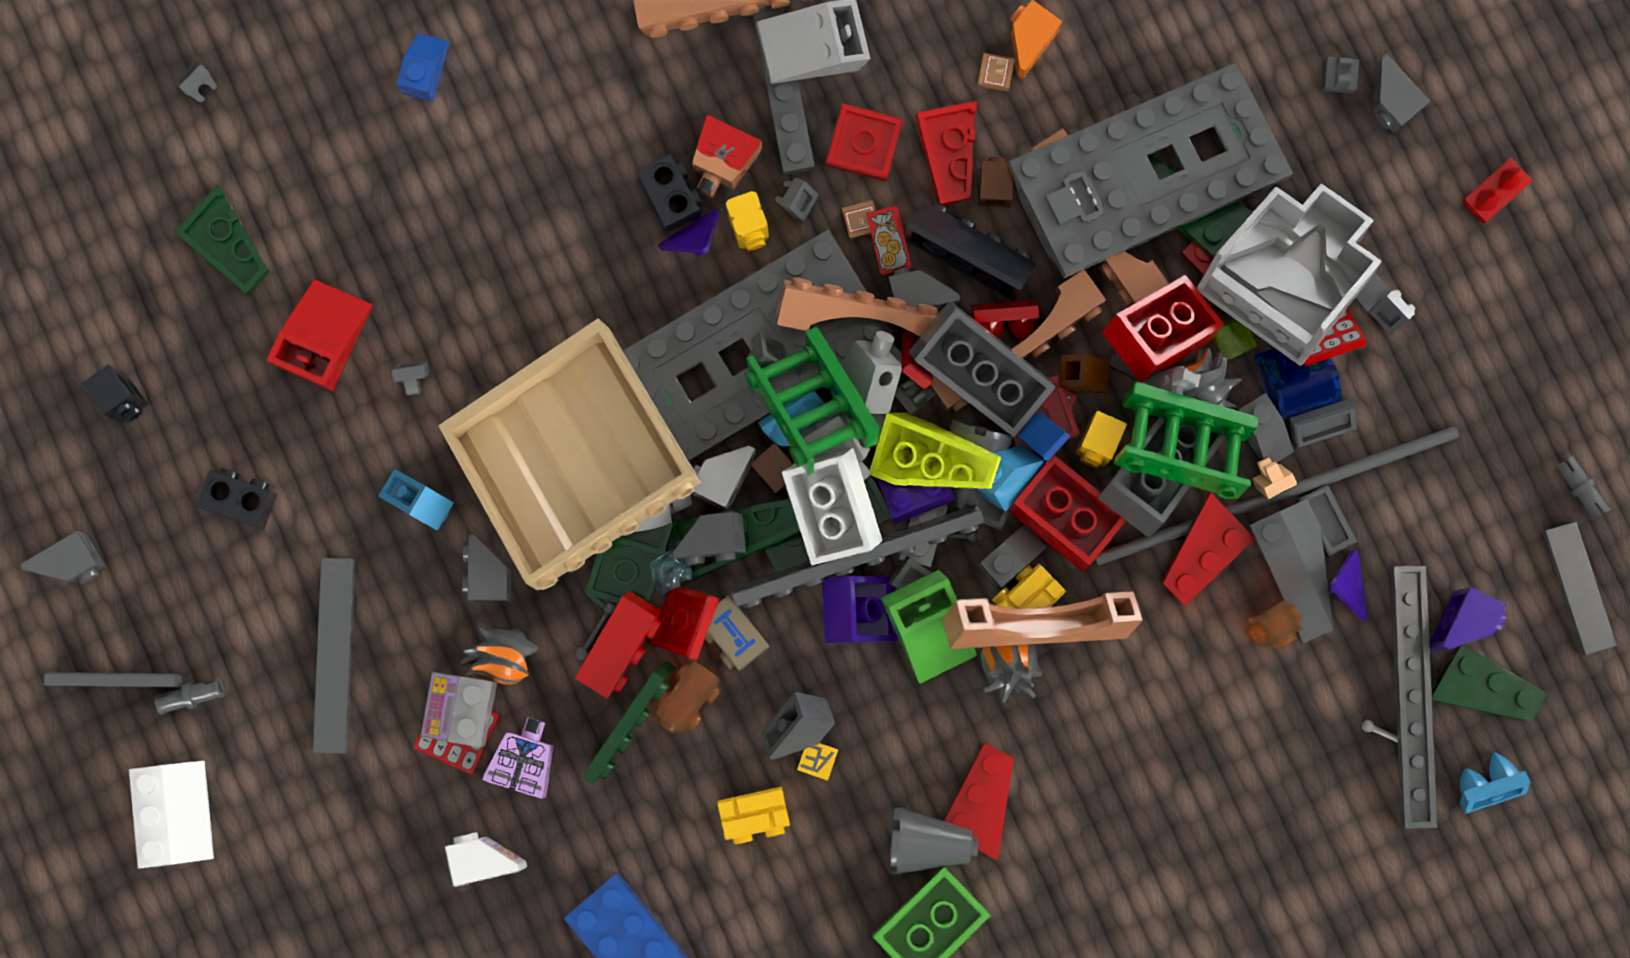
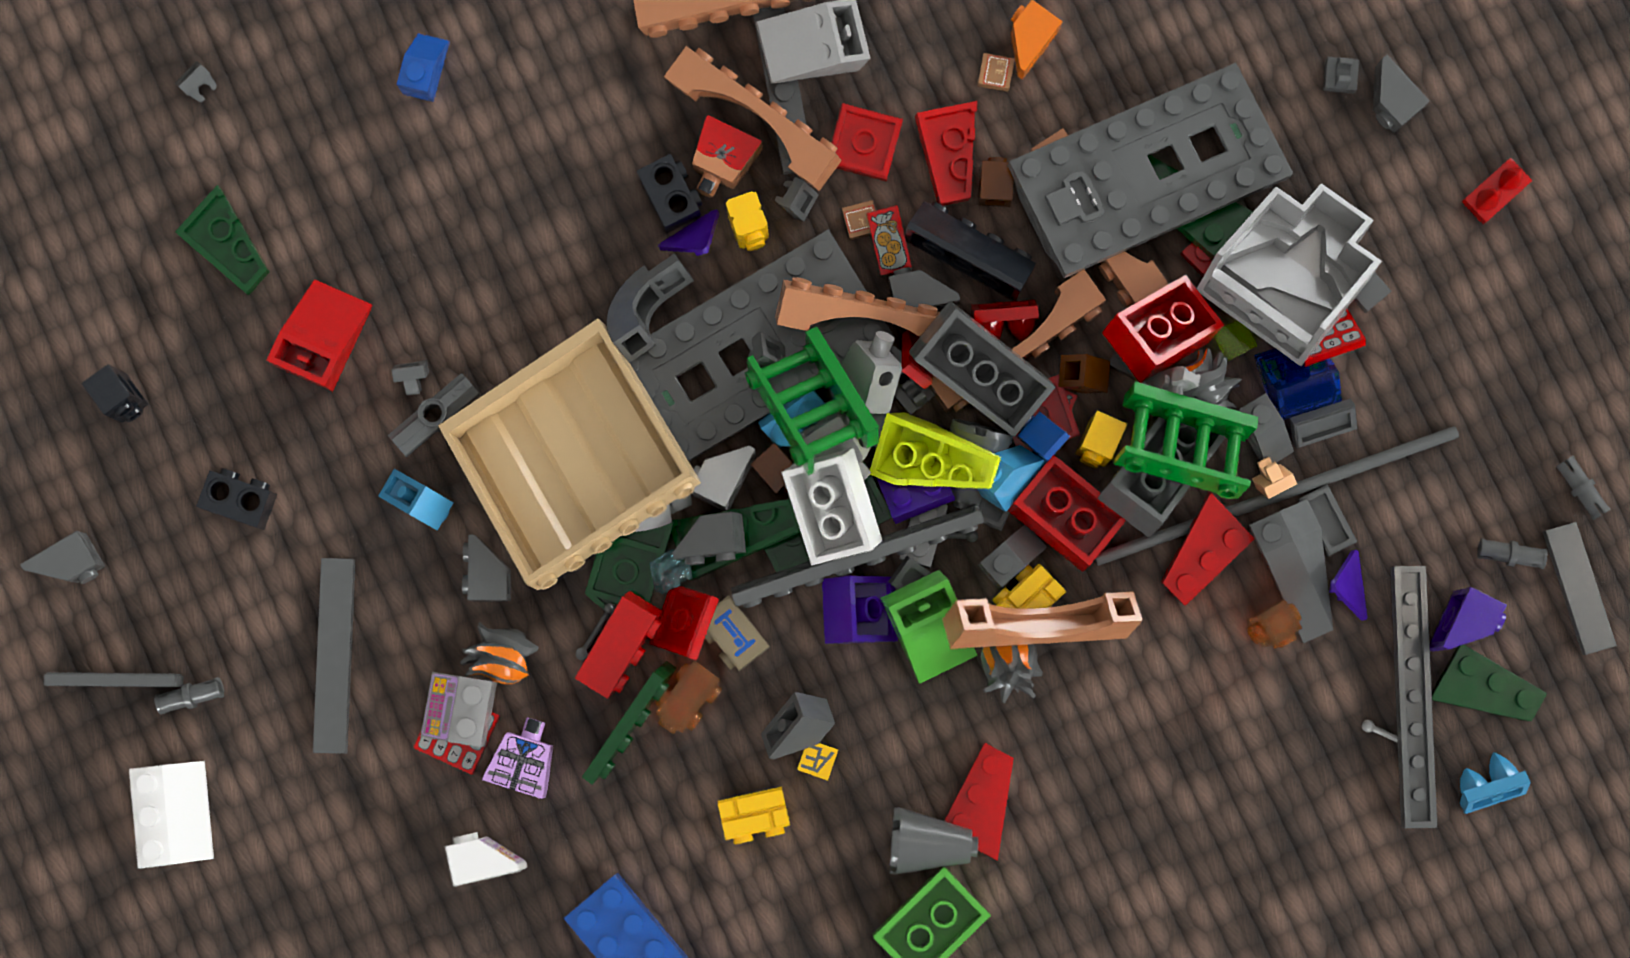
(418, 430): none -> dark grey piece
(638, 300): none -> dark grey arch
(697, 77): none -> nougat arch
(1392, 312): dark grey tile -> none
(1512, 553): none -> dark grey pin

